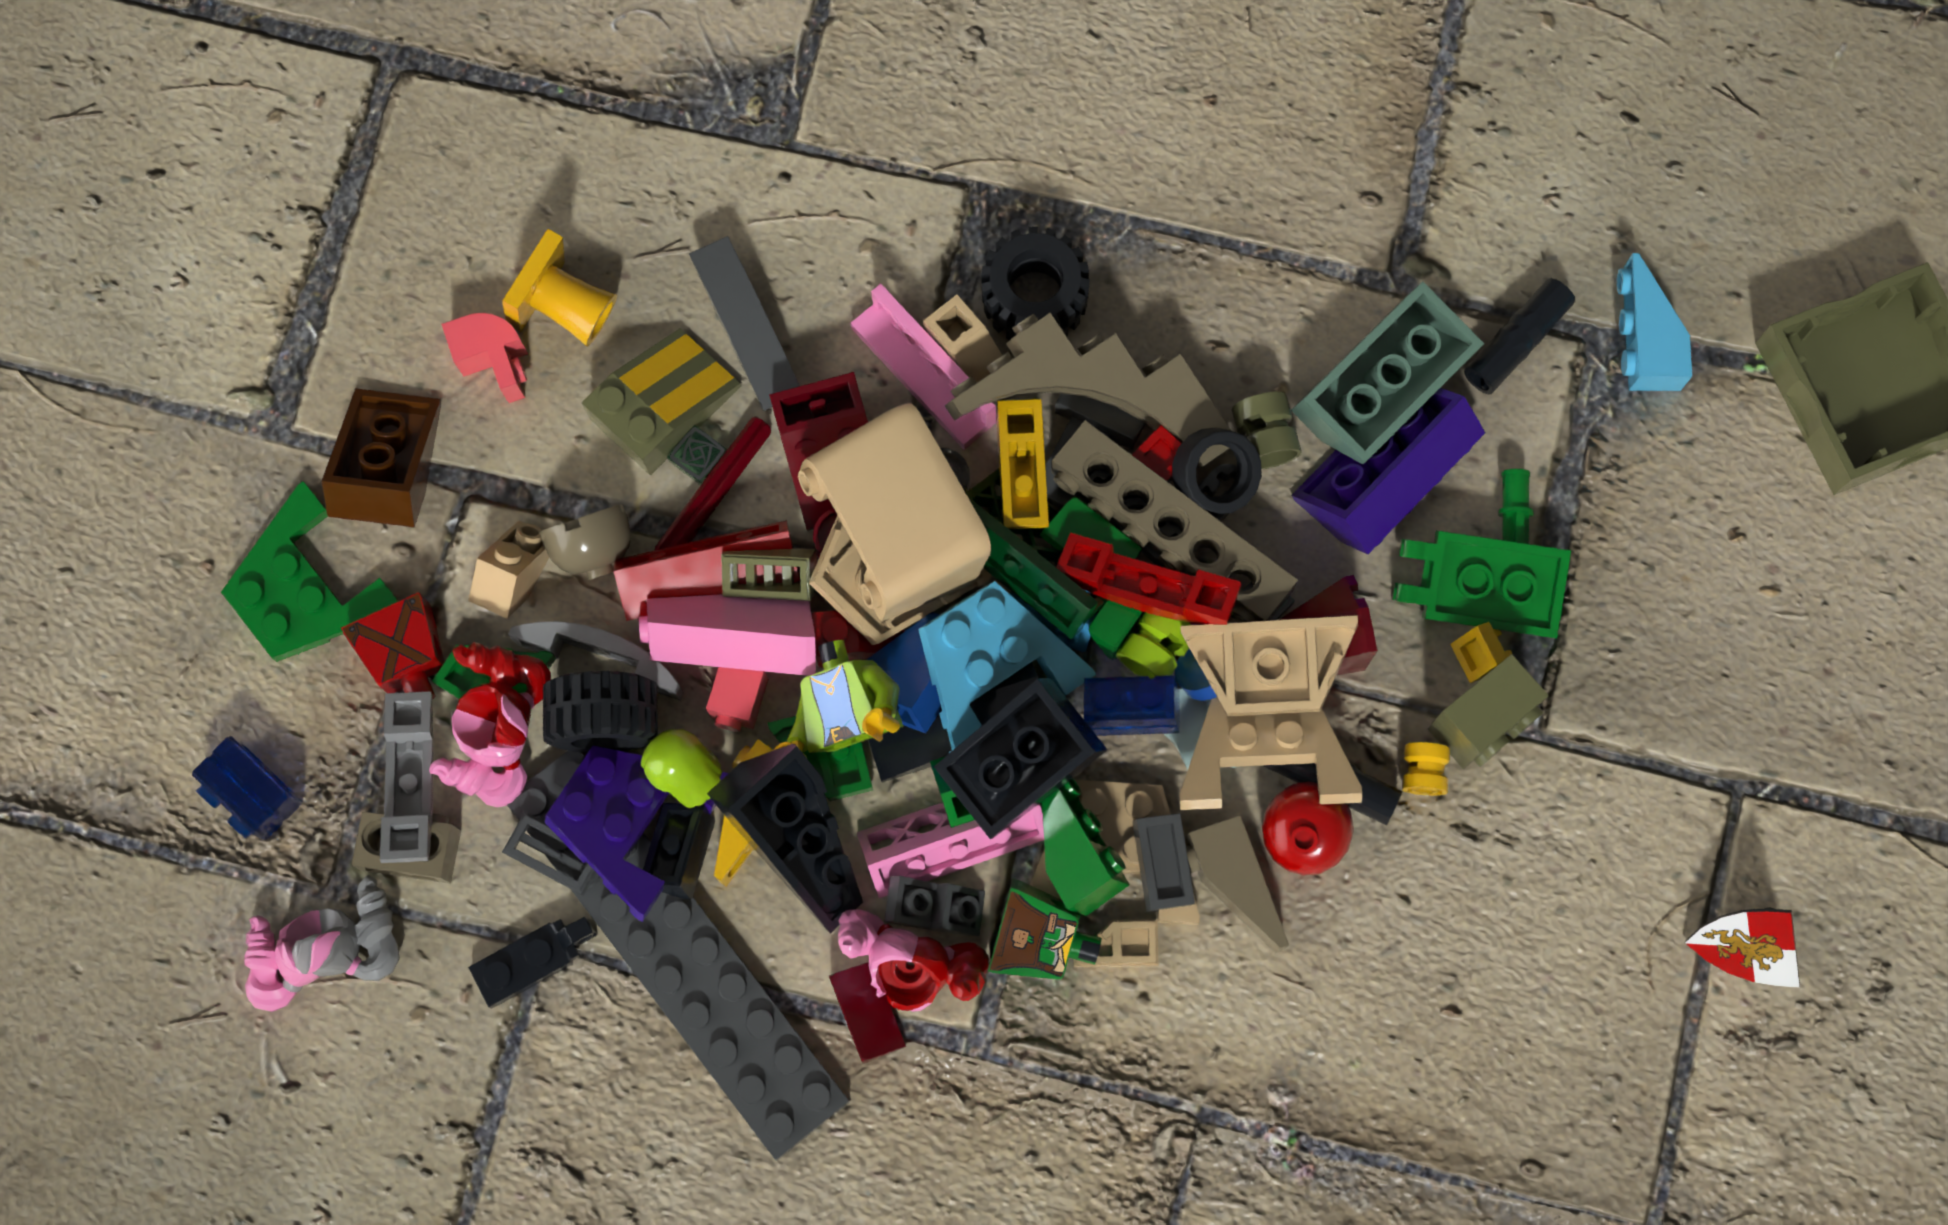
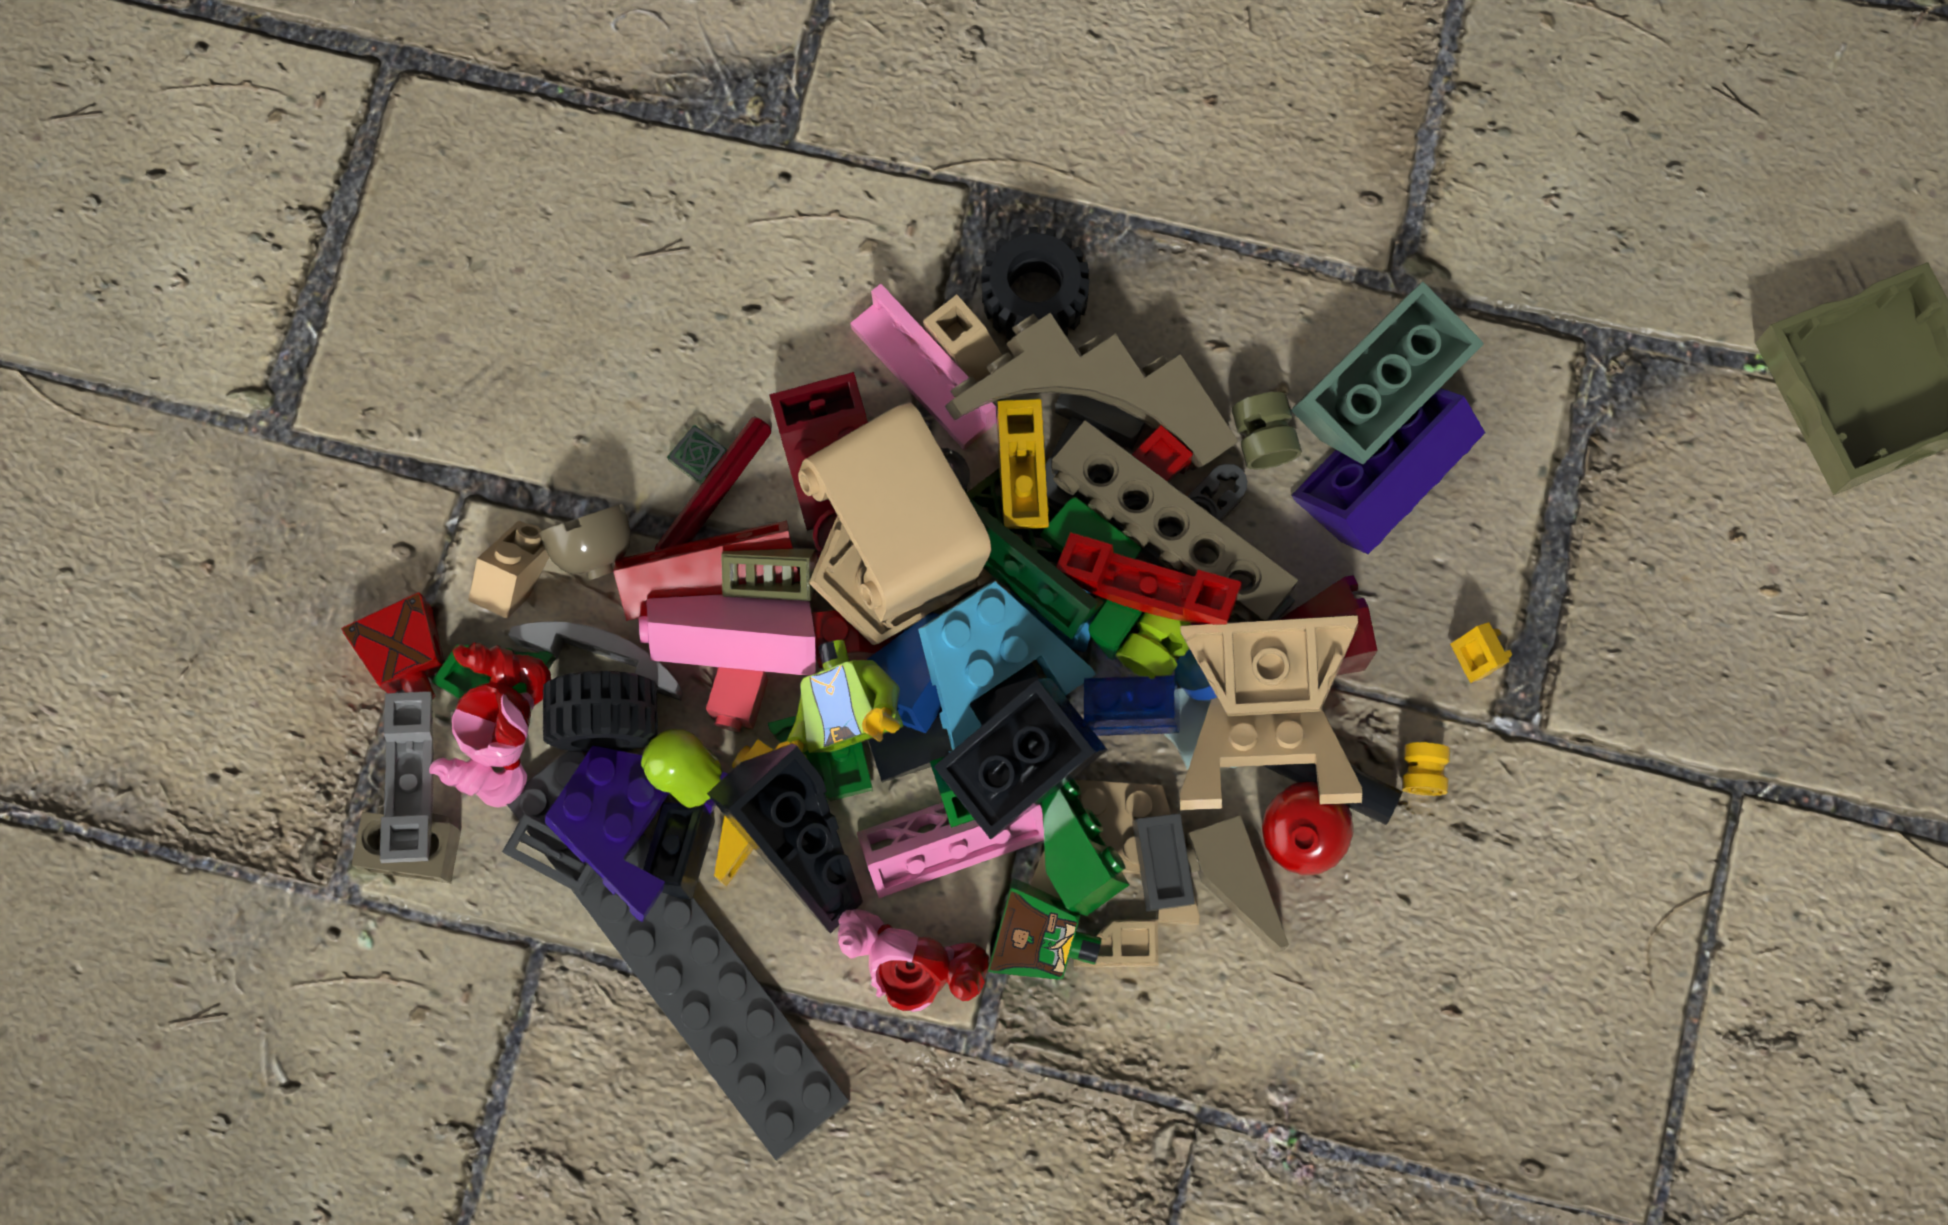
(245, 789): clear blue brick -> none
(282, 592): green wing -> none
(320, 945): hair -> none
(382, 458): reddish brown slope -> none
(487, 342): coral brick -> none
(530, 960): black hinge -> none
(556, 294): yellow plant -> none
(659, 398): olive slope -> none
(744, 320): dark grey slope -> none
(866, 1015): dark red slope -> none
(934, 906): dark grey slope -> none
(1247, 475): black tyre -> none
(1481, 717): olive brick -> none
(1488, 581): green tile -> none
(1515, 505): green axle -> none
(1519, 336): black axle -> none
(1656, 339): medium azure slope -> none
(1751, 945): shield -> none

